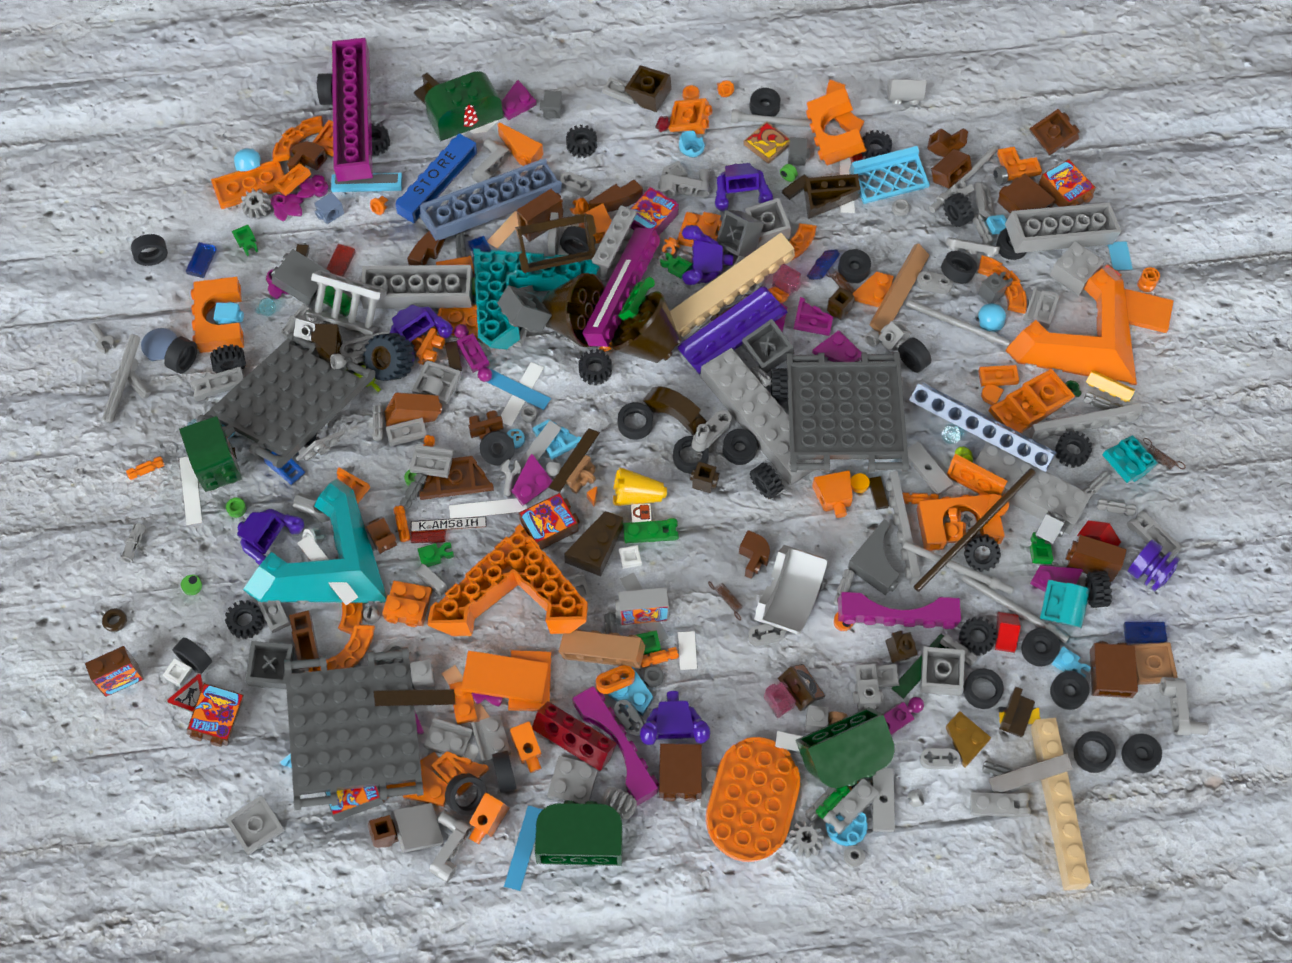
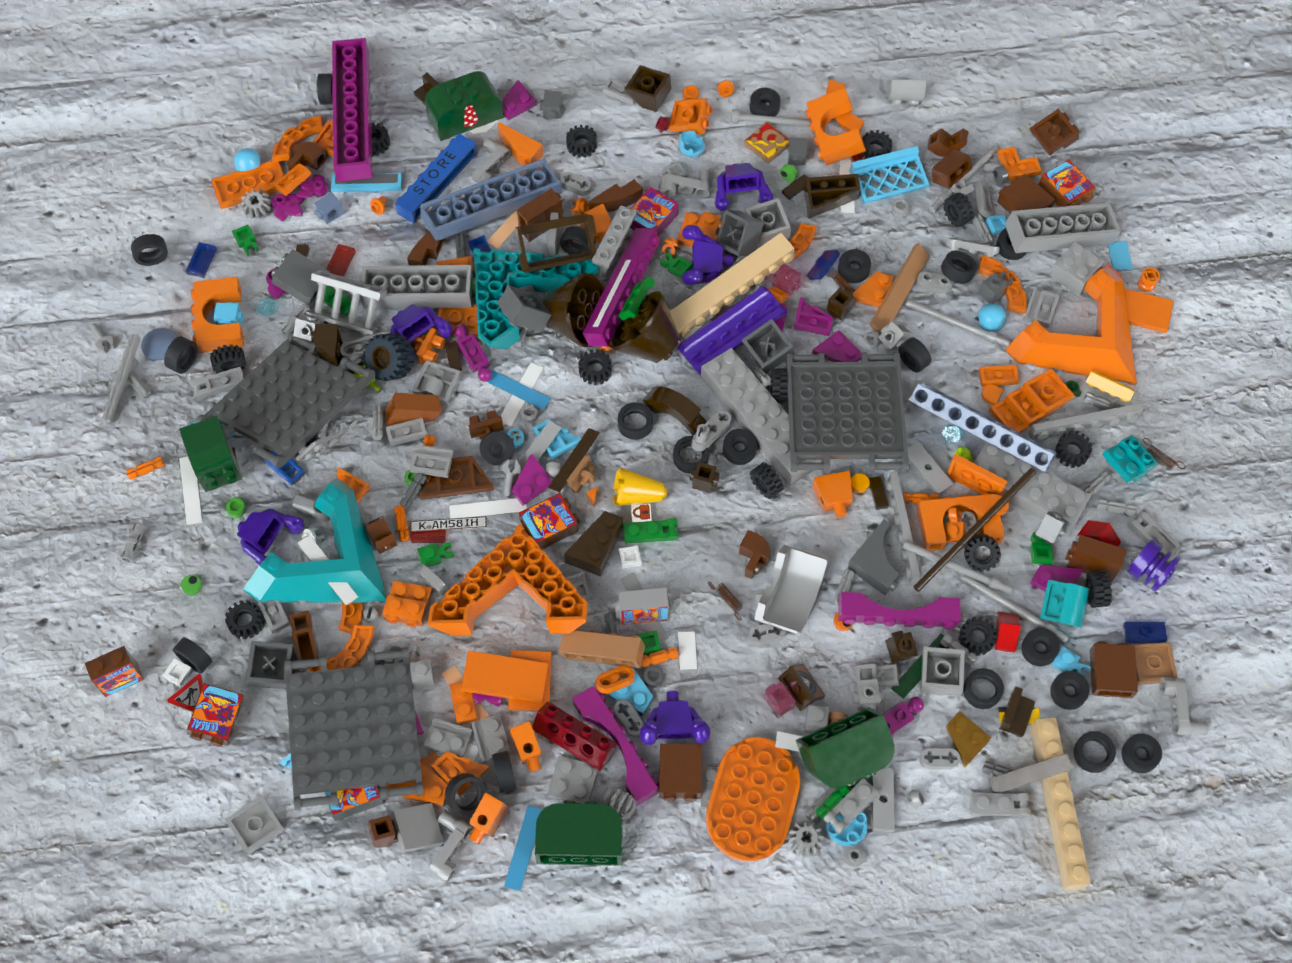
(117, 626): dark brown piece -> none
(337, 361): light grey hinge -> none
(414, 697): dark brown sticker -> none

